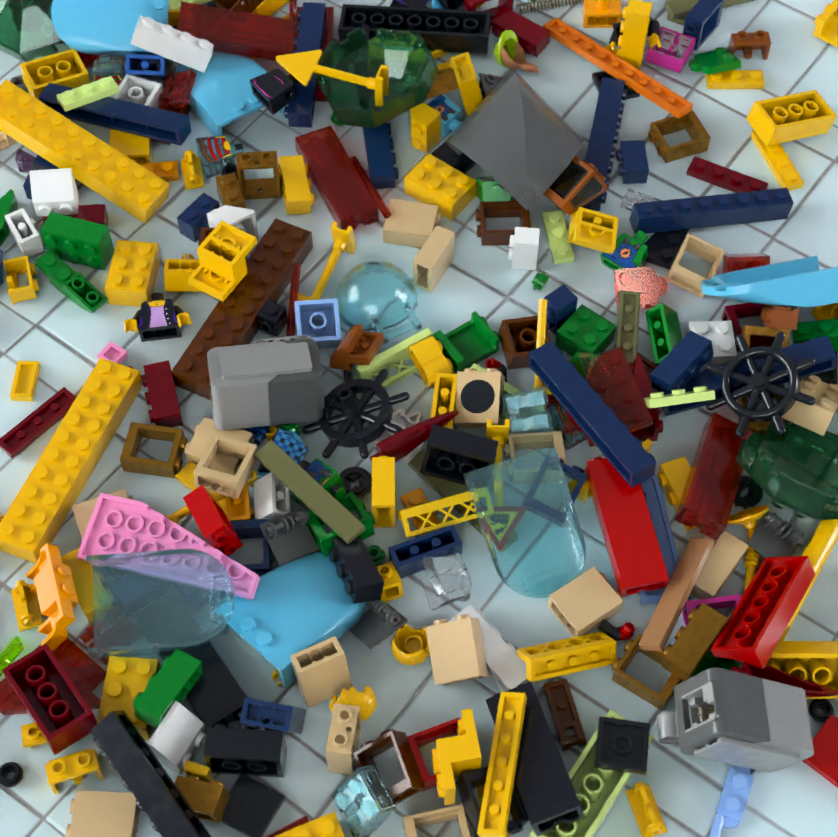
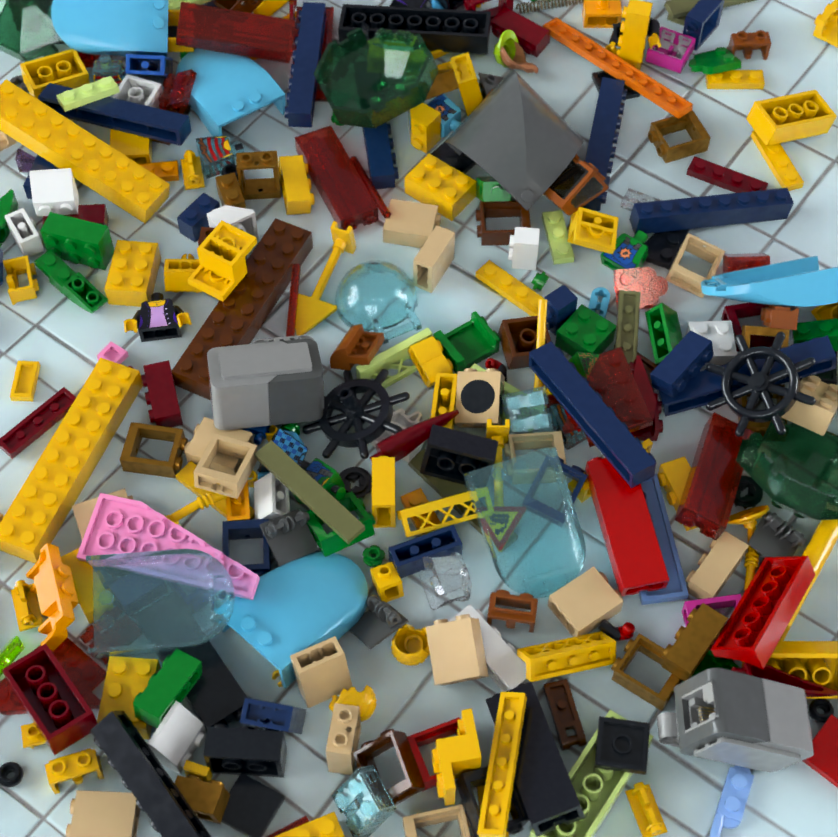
(172, 43): white brick -> none
(212, 521): red window -> none
(272, 318): black brick -> none
(274, 89): black torso -> none
(304, 64): yellow piece -> none
(318, 320): light blue brick -> none
(356, 570): black brick -> none
(509, 287): none -> yellow plate
(524, 601): none -> dark orange window
(602, 306): none -> medium azure beam
(633, 162): dark blue brick -> none
(676, 594): medium nougat tile -> none
(679, 396): yellowish green plate -> none

